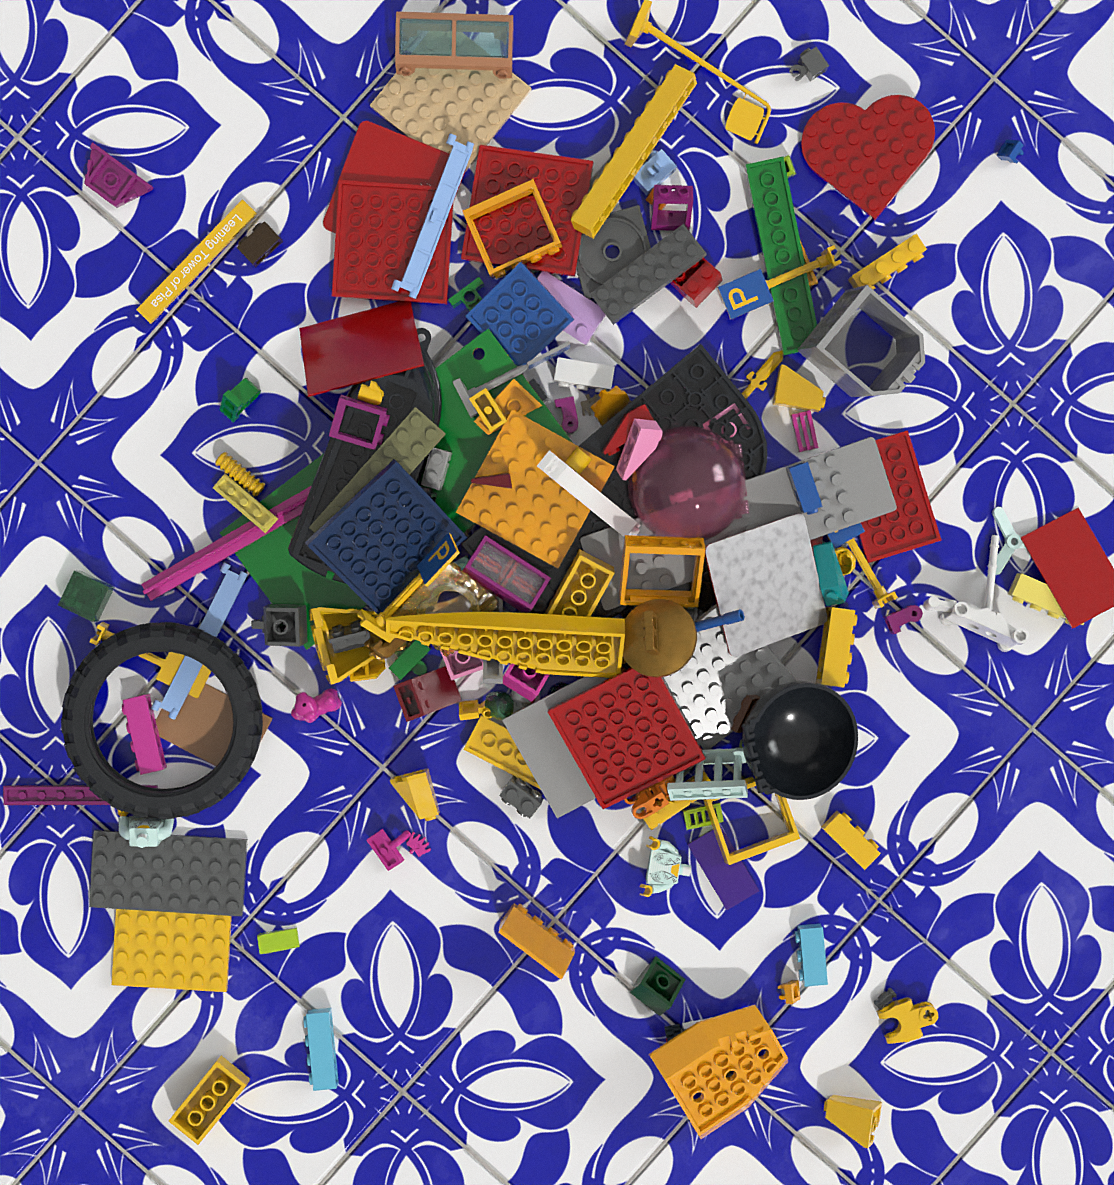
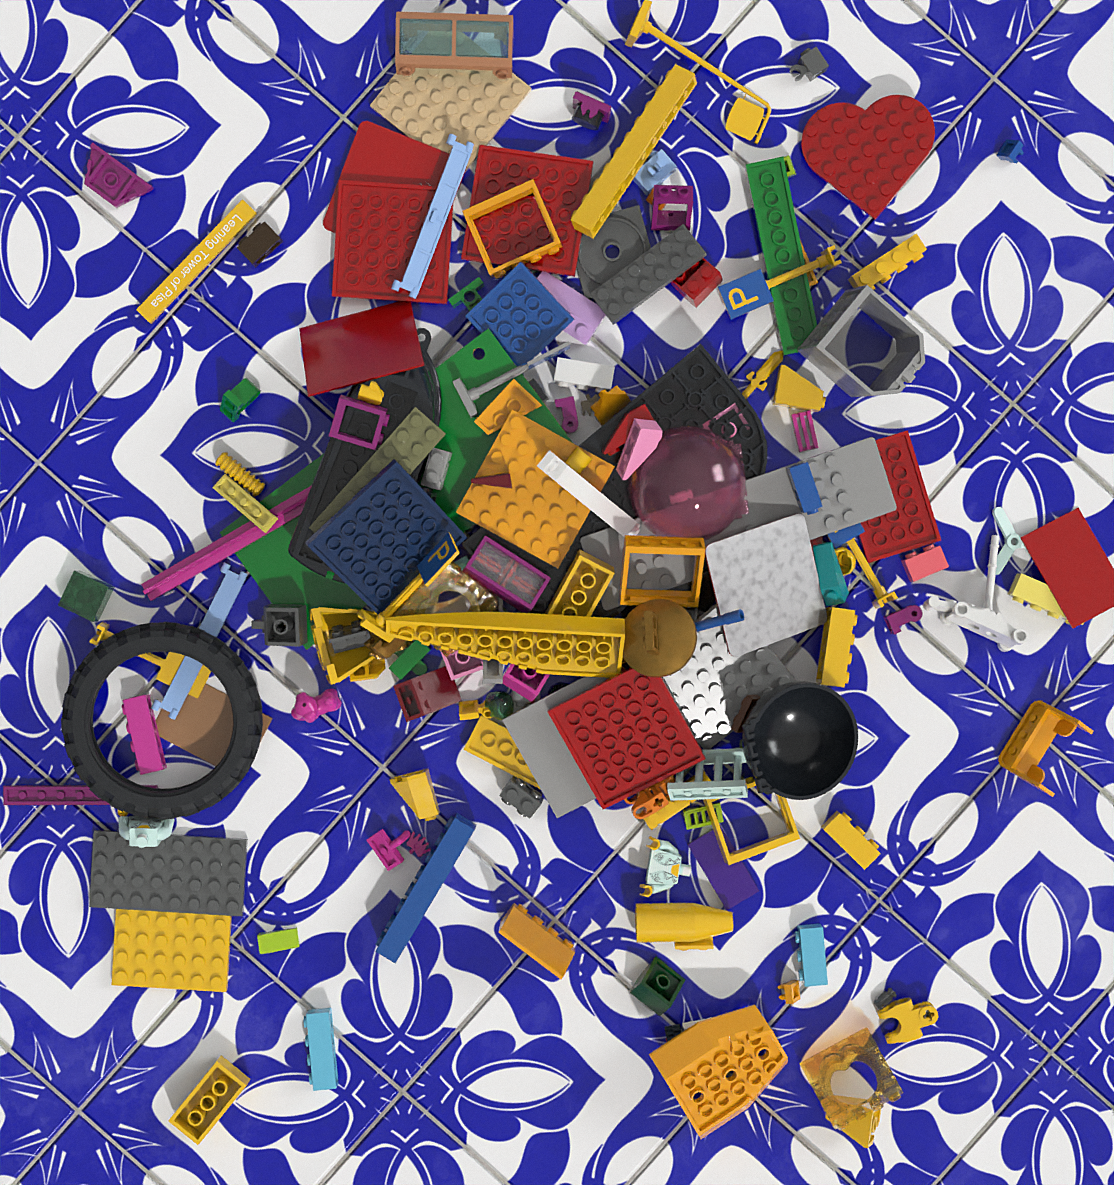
(422, 893): none -> blue brick
(488, 409): yellow brick -> none
(589, 111): none -> piece
(682, 923): none -> yellow piece
(839, 1057): none -> clear yellow hose
(924, 563): none -> coral brick
(1032, 740): none -> light orange windscreen

